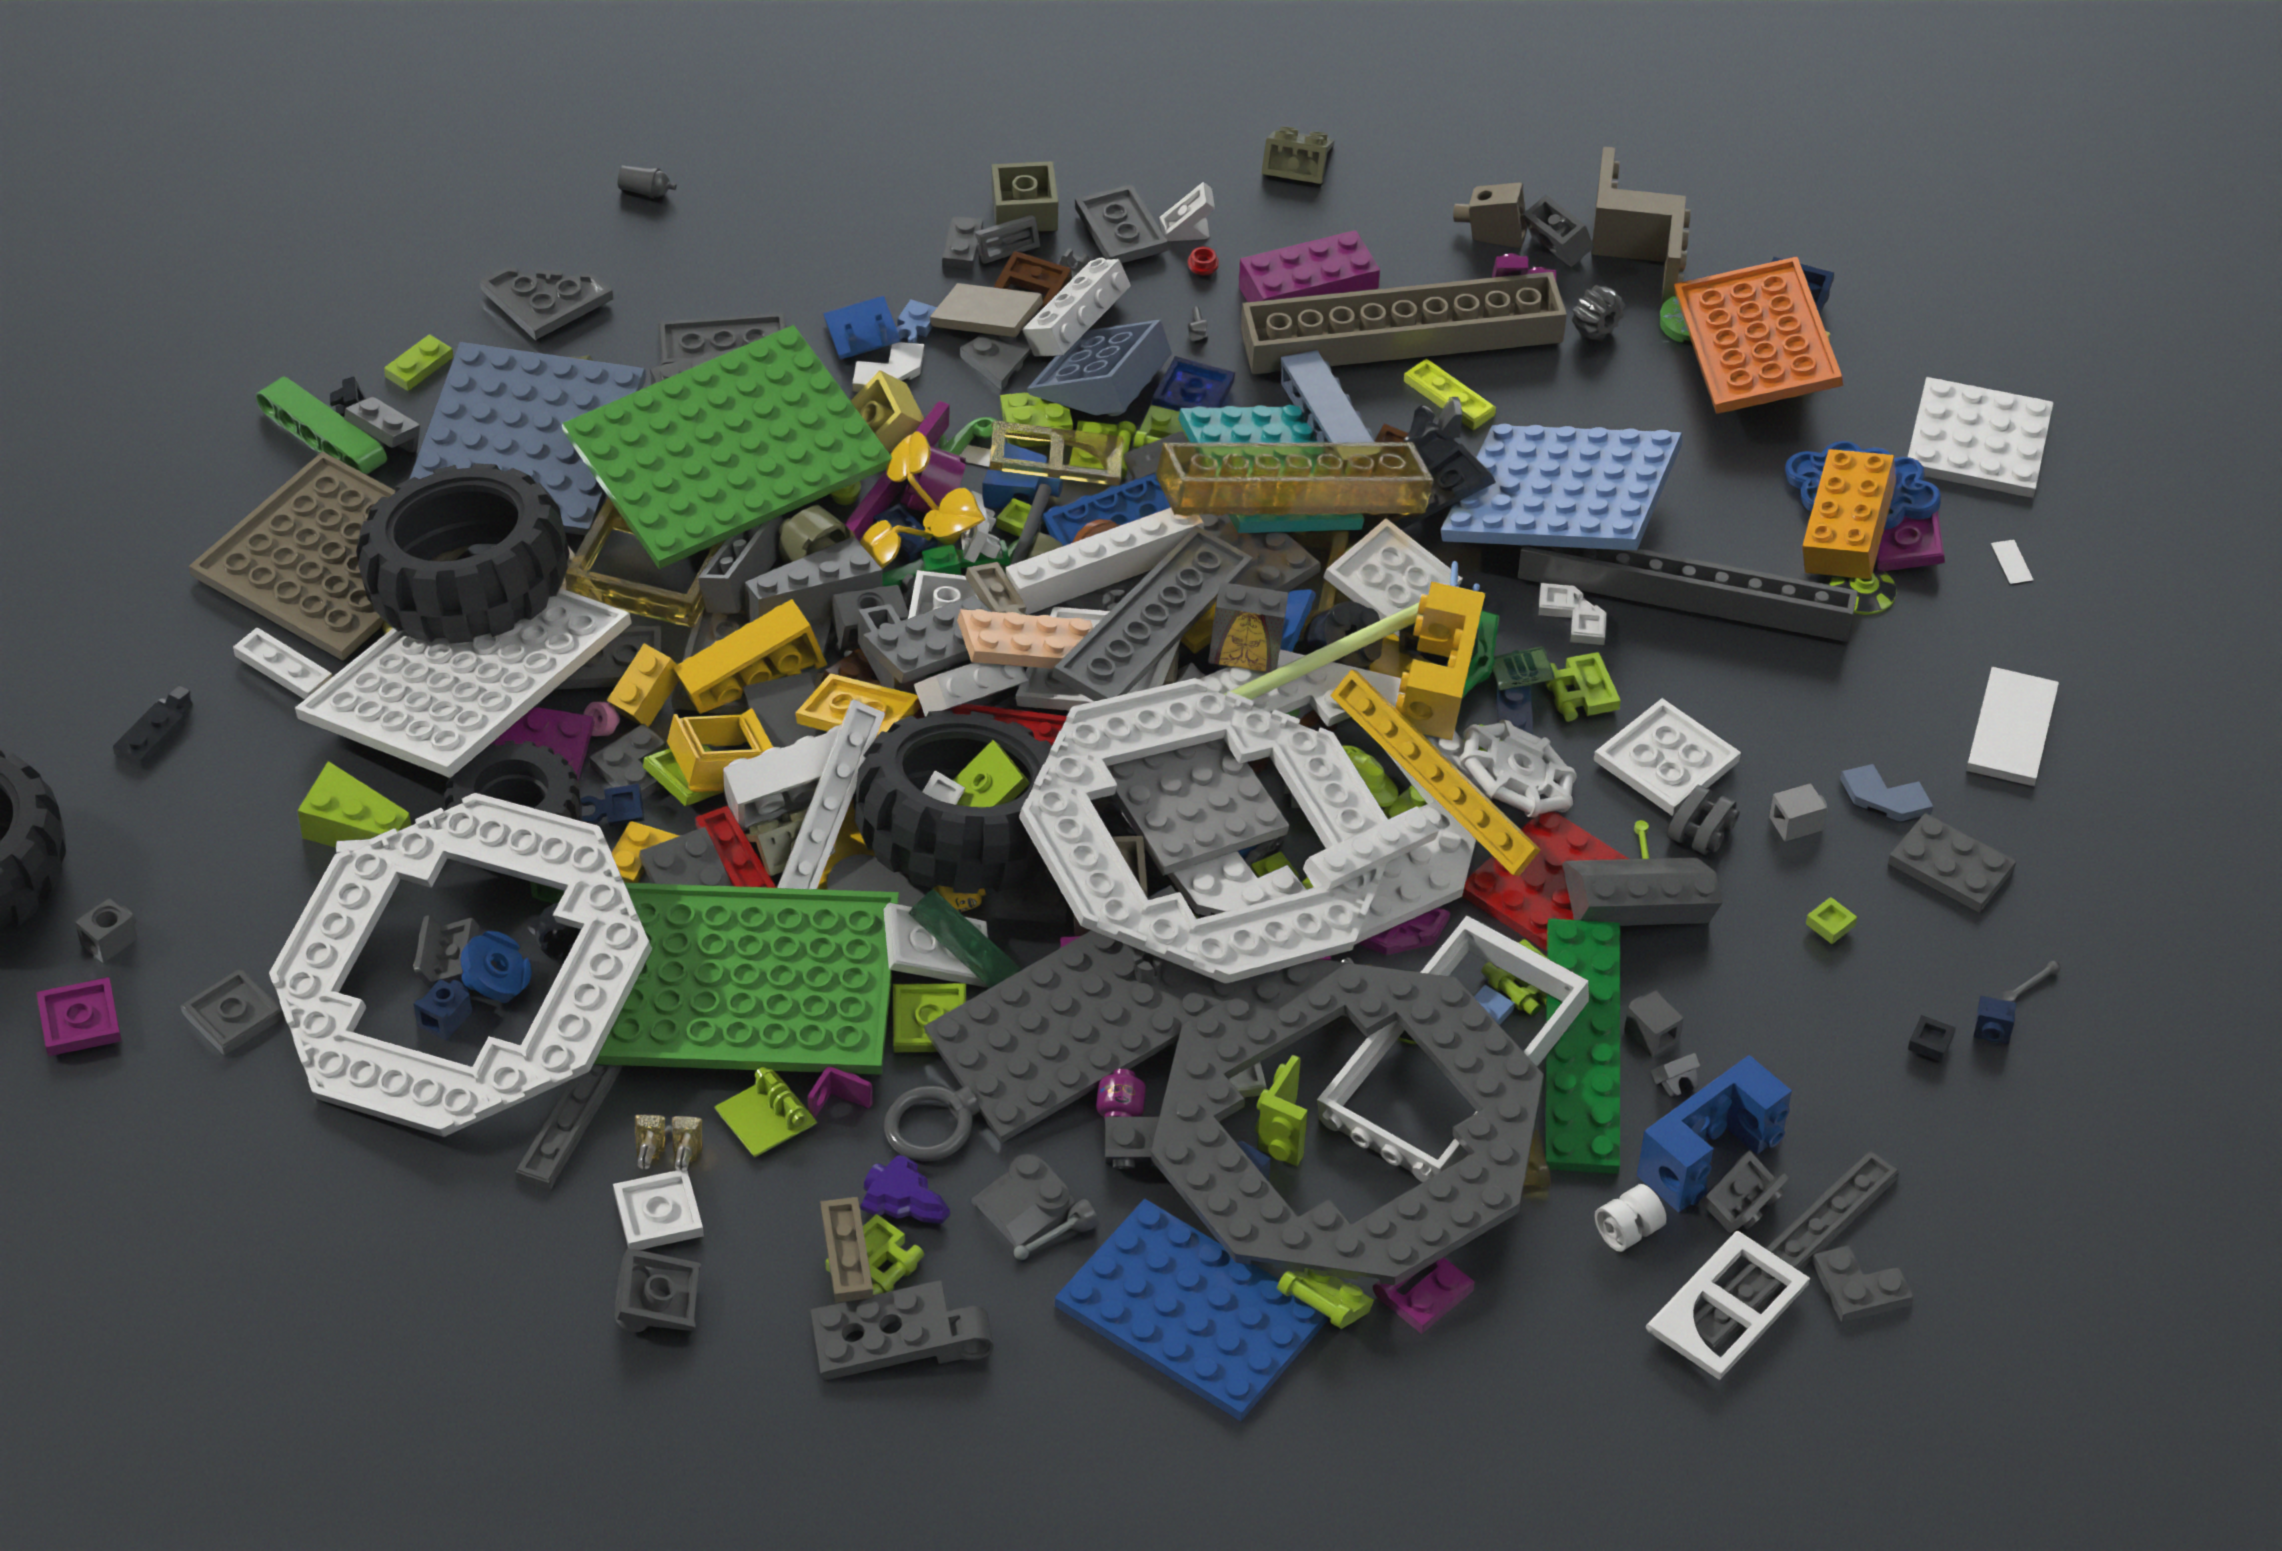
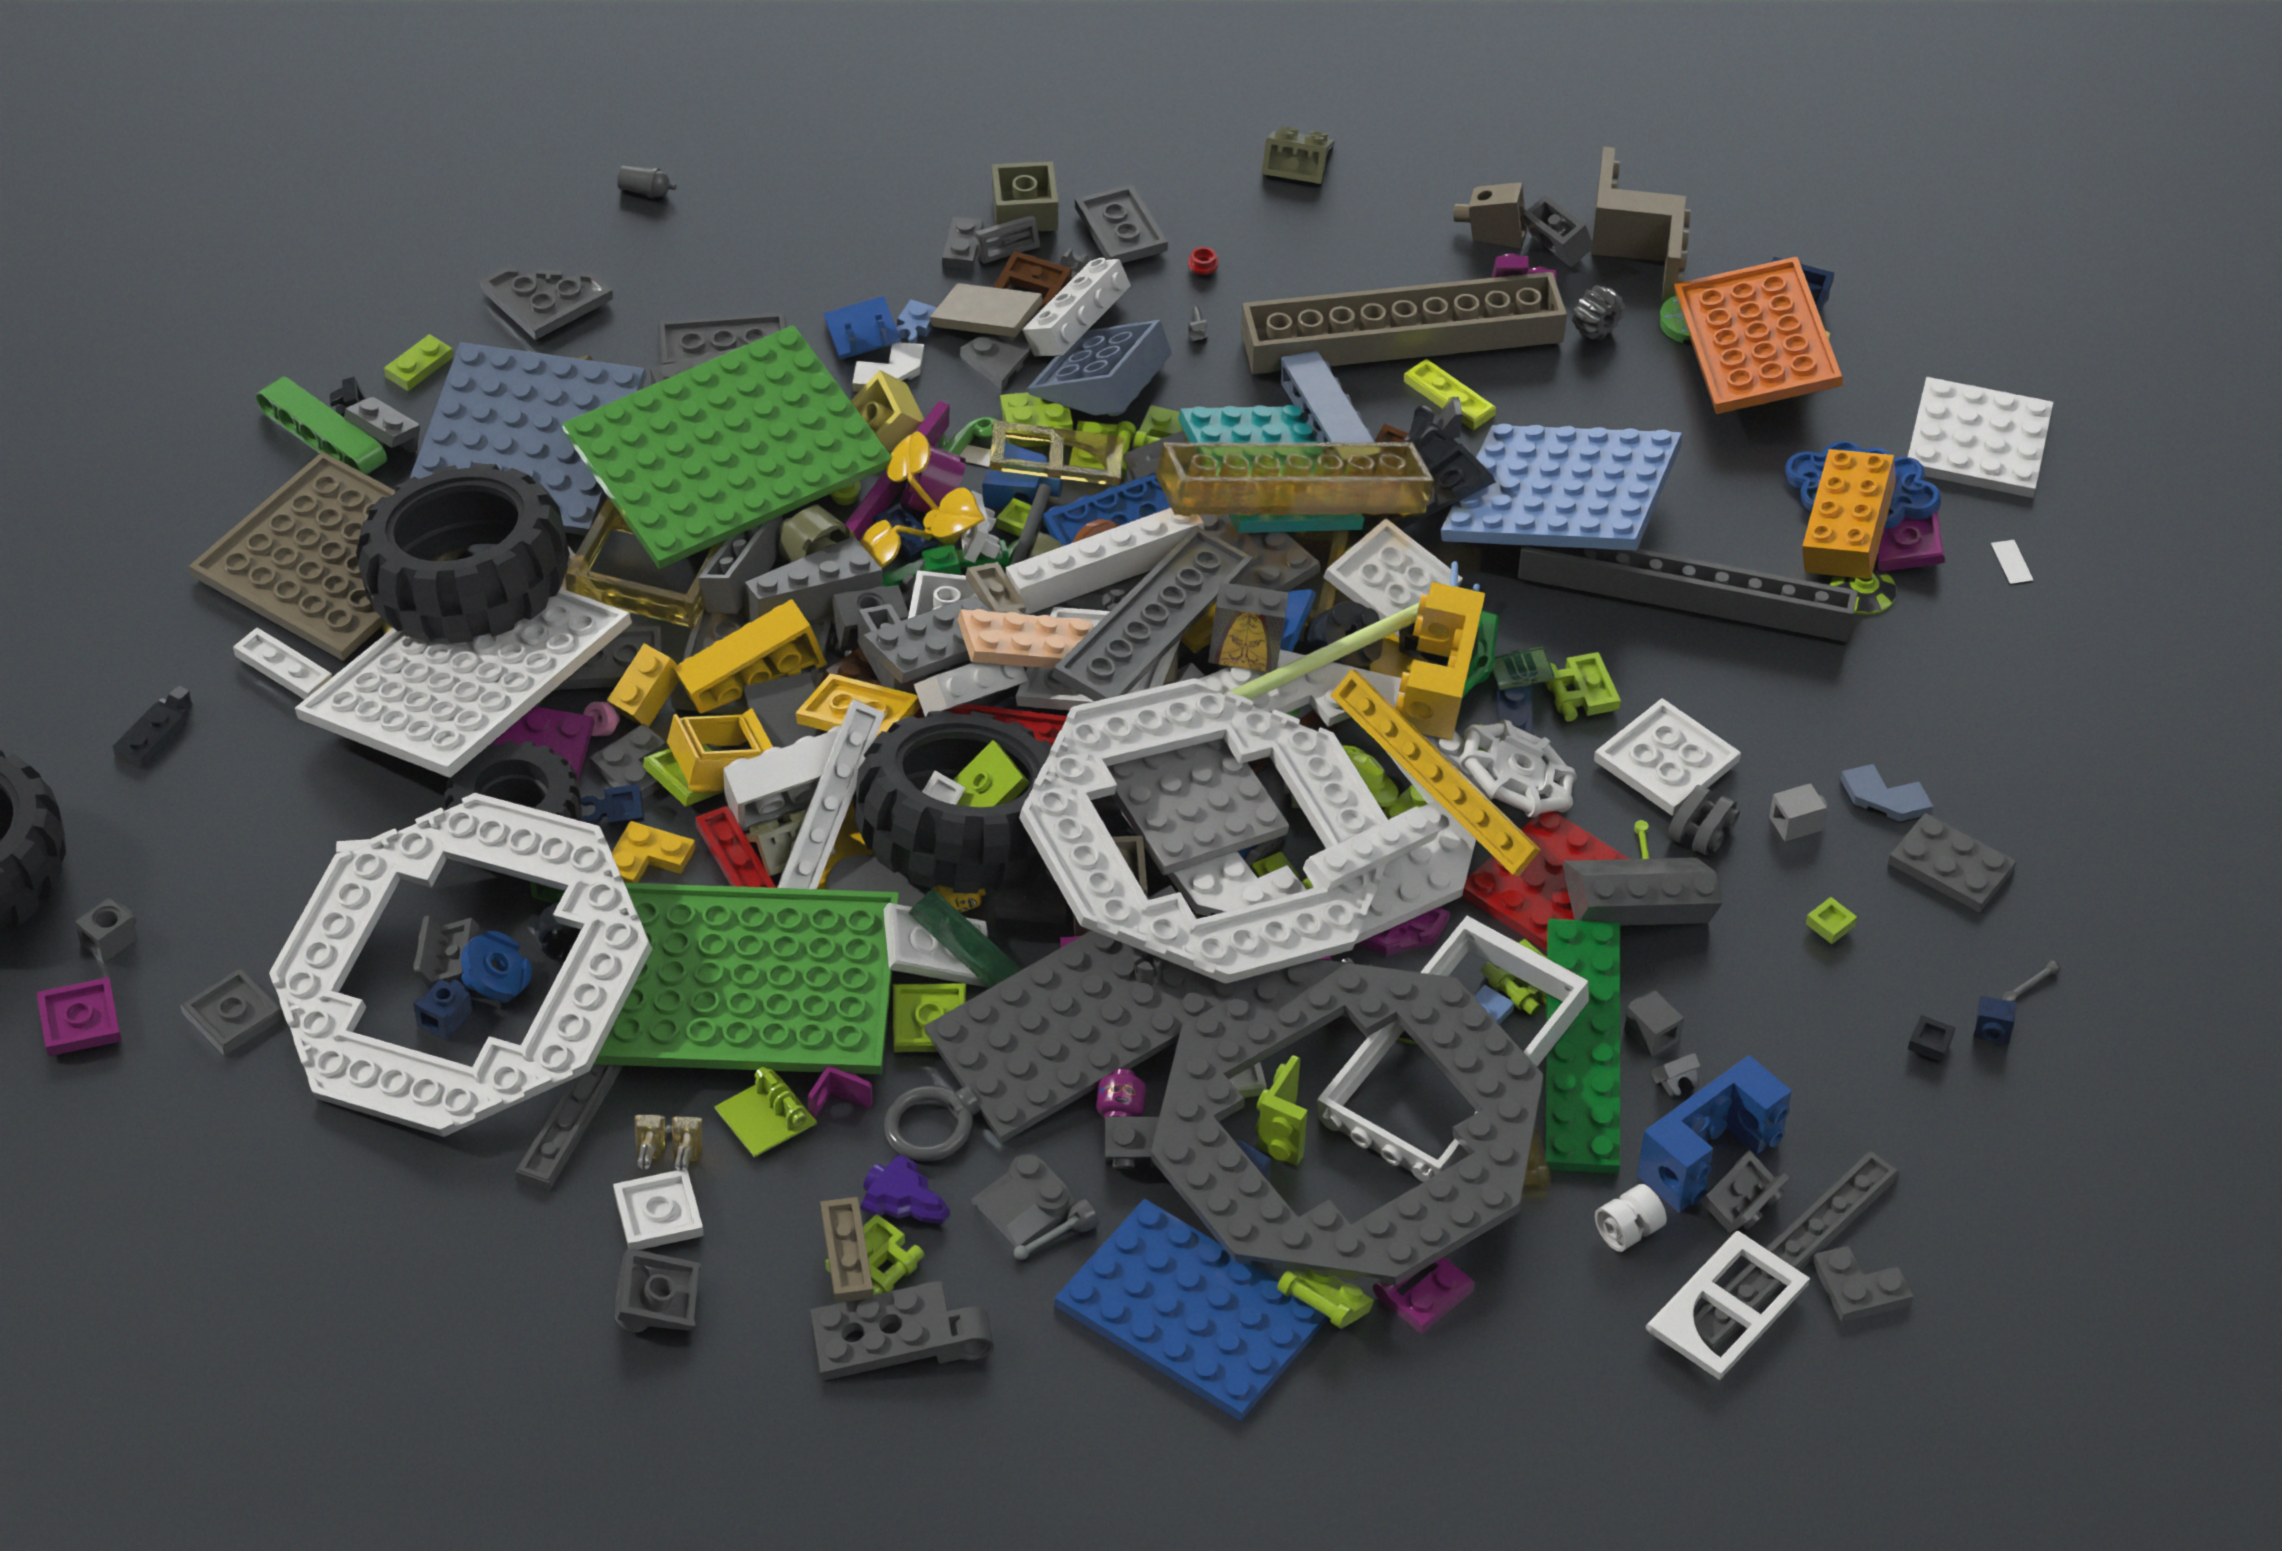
(346, 810): lime wedge -> none
(685, 861): dark grey plate -> none
(1188, 216): white slope -> none
(1192, 385): clear blue plate -> none
(1310, 269): magenta brick -> none
(1567, 601): white tile -> none
(2012, 726): white tile -> none

